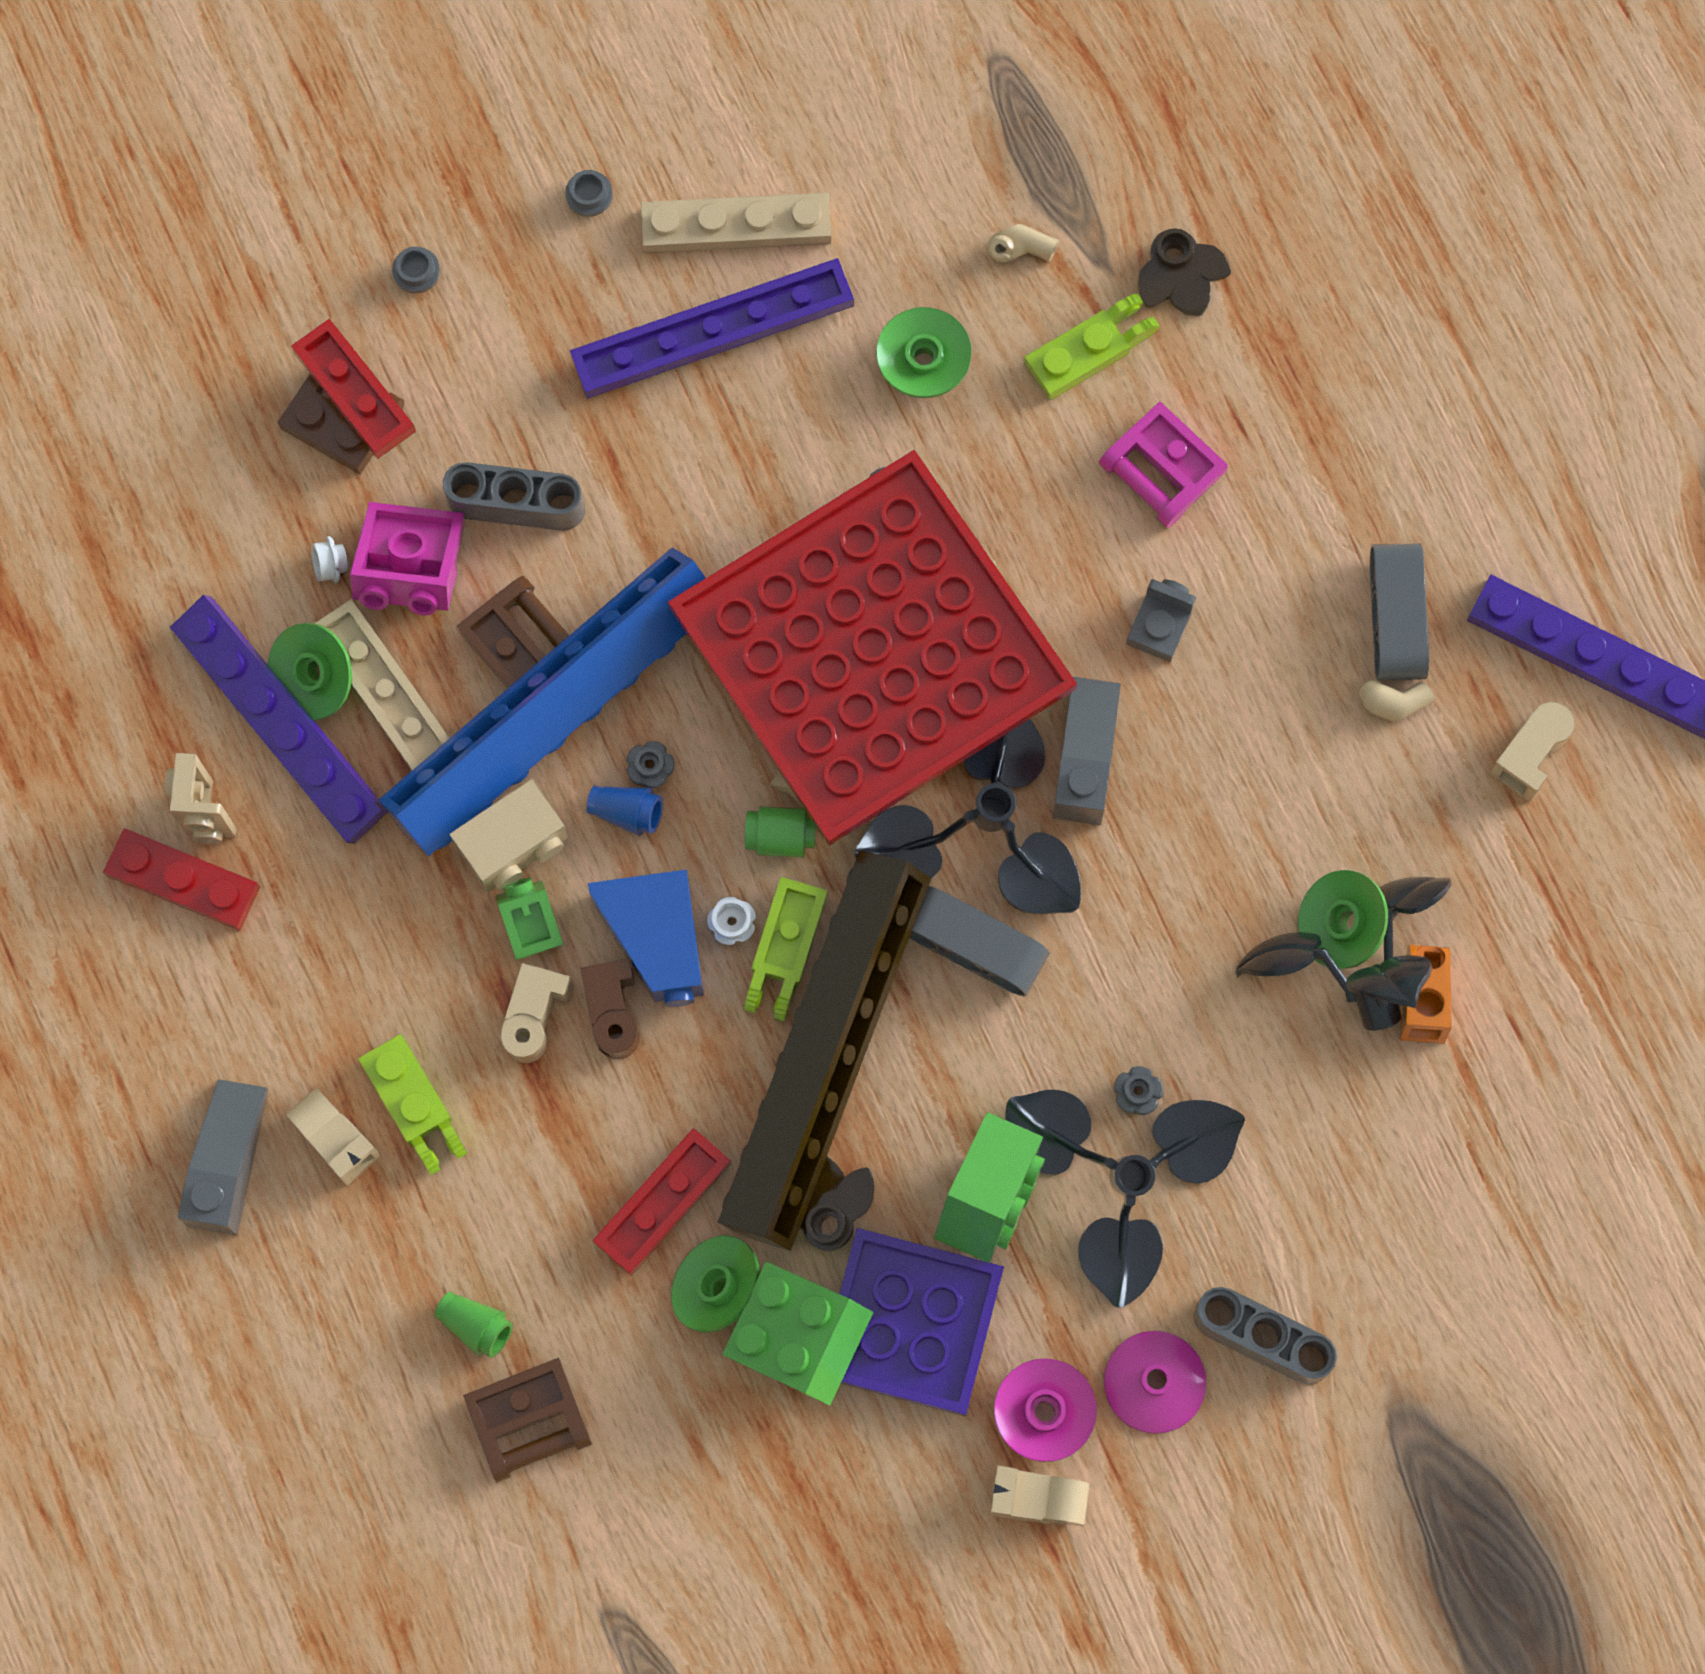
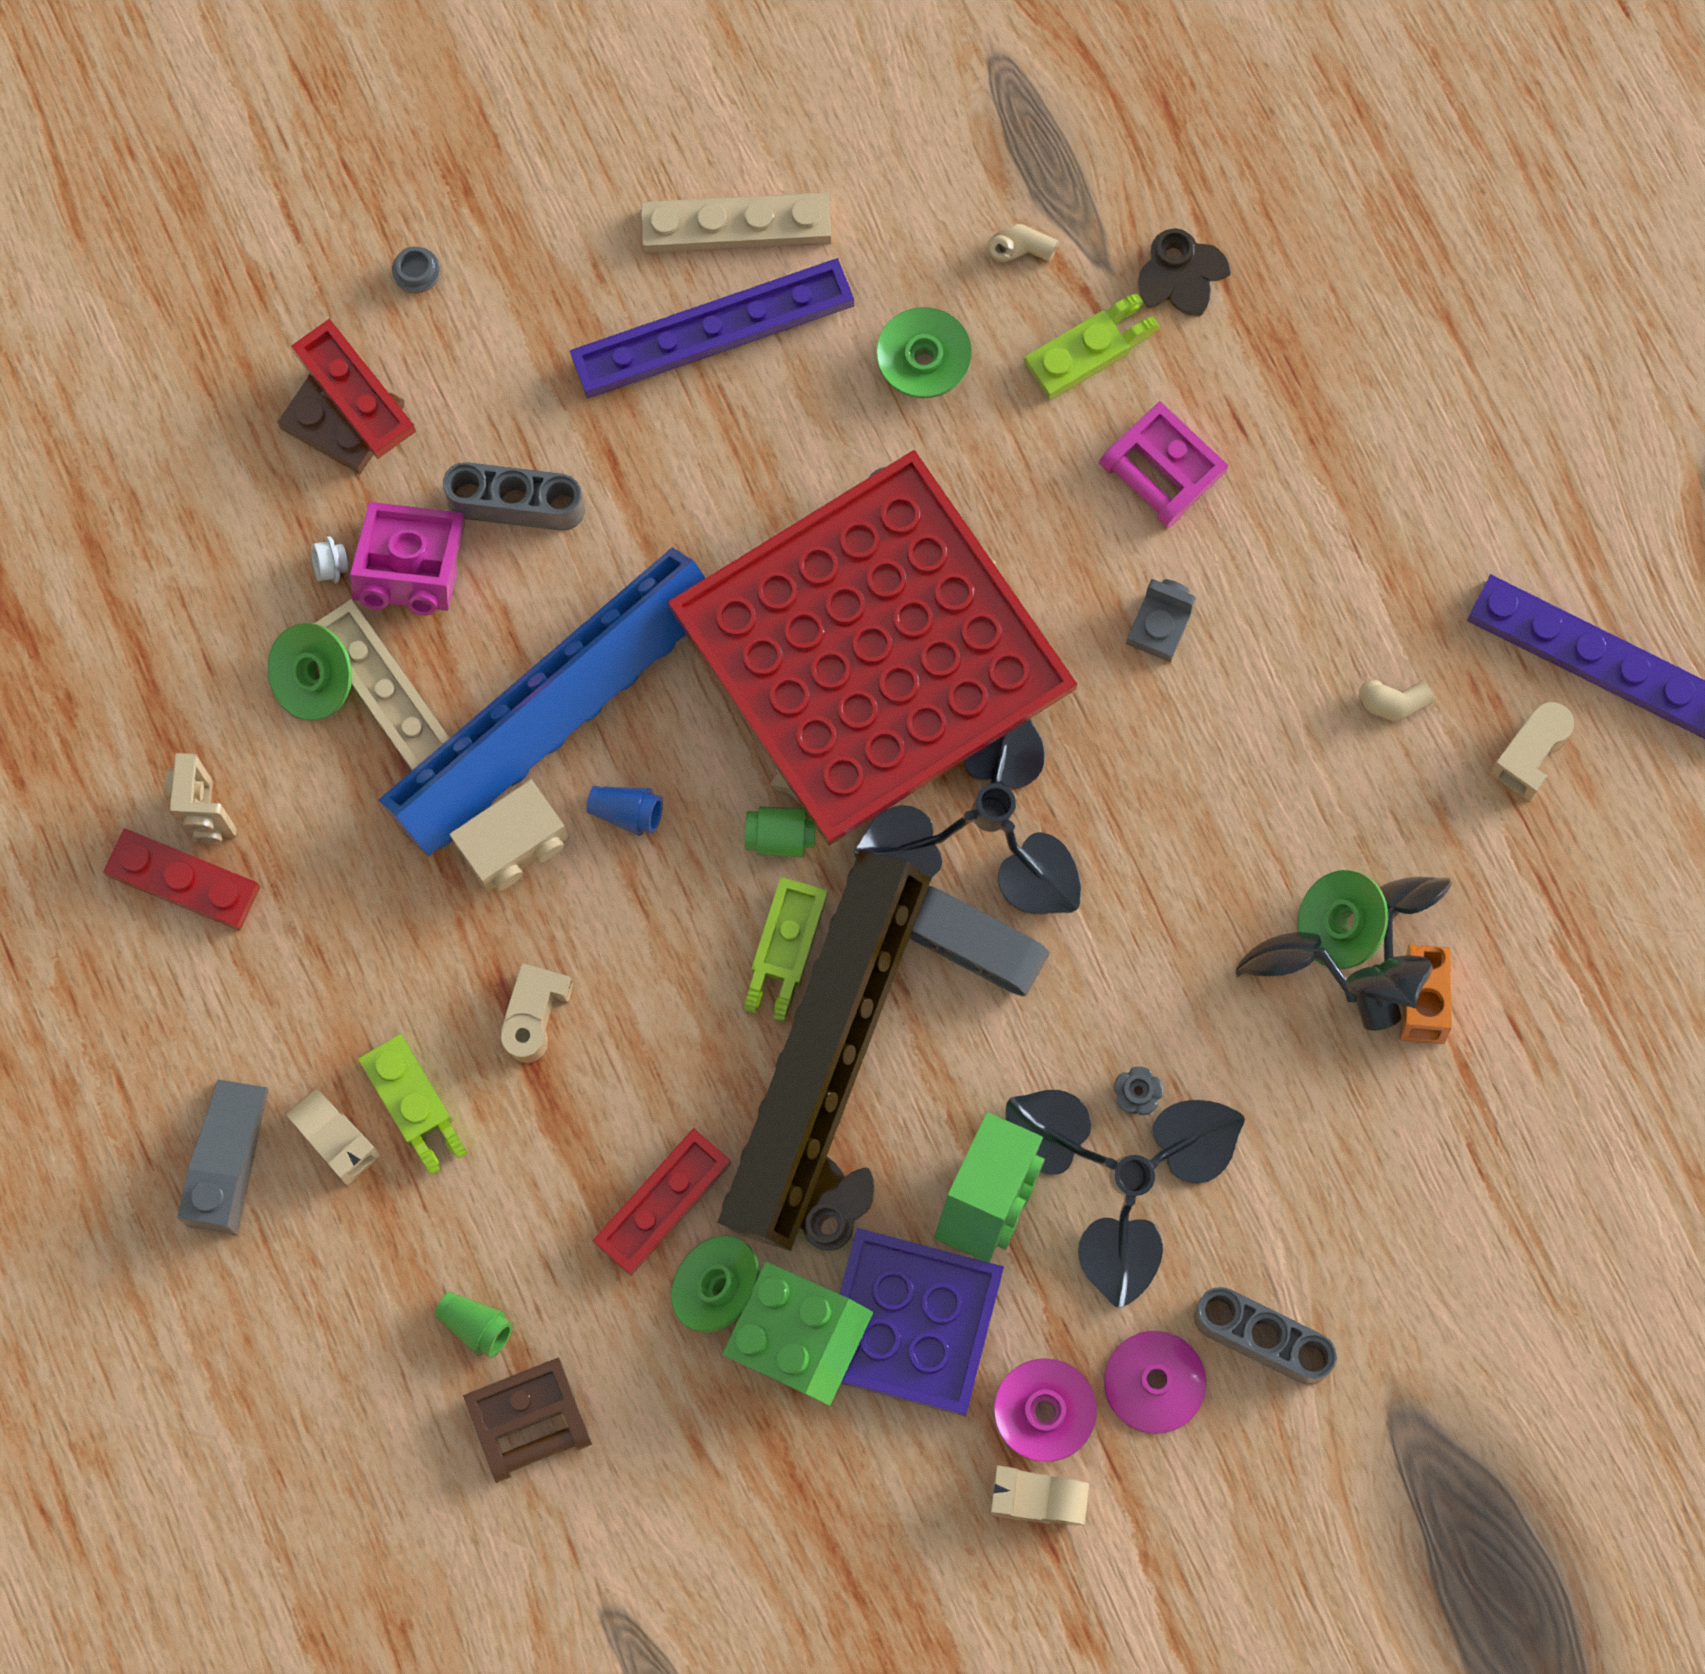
(279, 719): dark purple plate -> none
(501, 639): reddish brown plate -> none
(528, 918): bright green bracket -> none
(589, 193): dark grey plate -> none
(611, 1025): reddish brown leg -> none
(648, 777): dark grey plate -> none
(655, 930): blue slope -> none
(728, 908): white plate -> none
(1087, 751): dark grey slope -> none
(1399, 612): dark grey beam -> none

